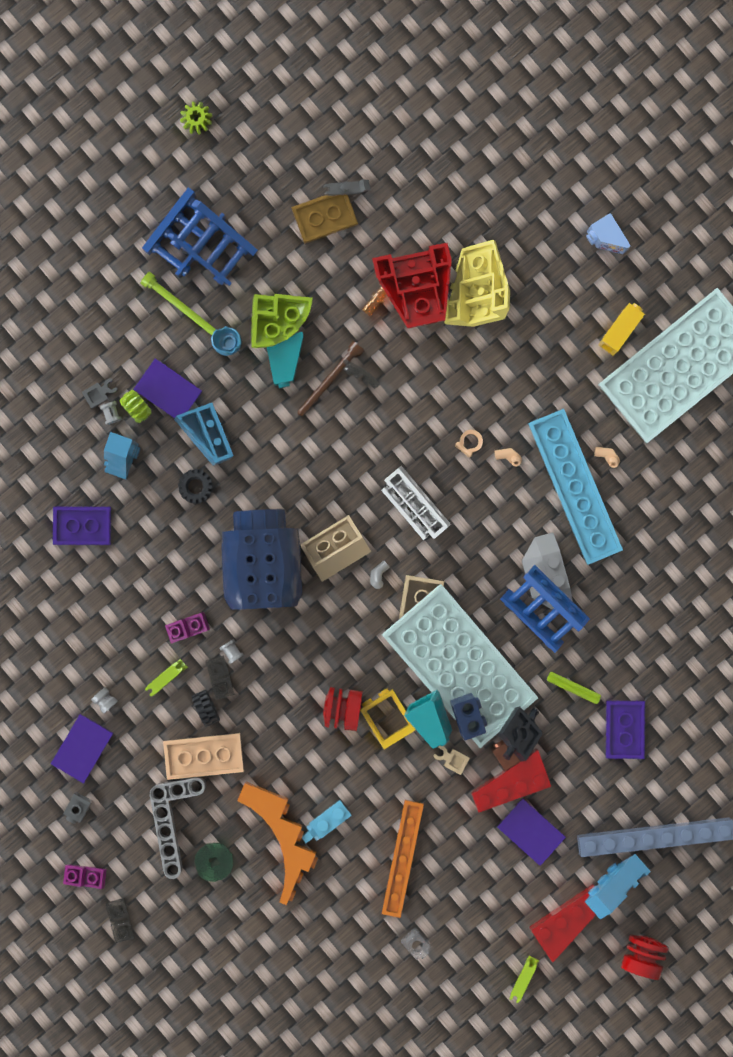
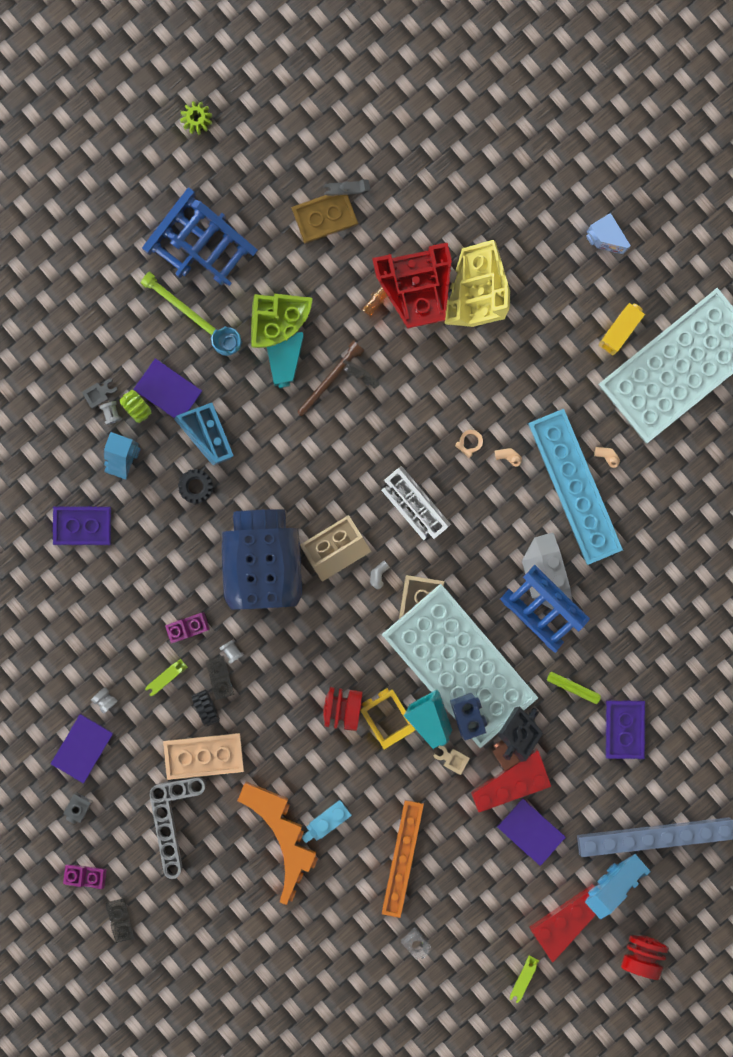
(204, 866): clear green plate -> none

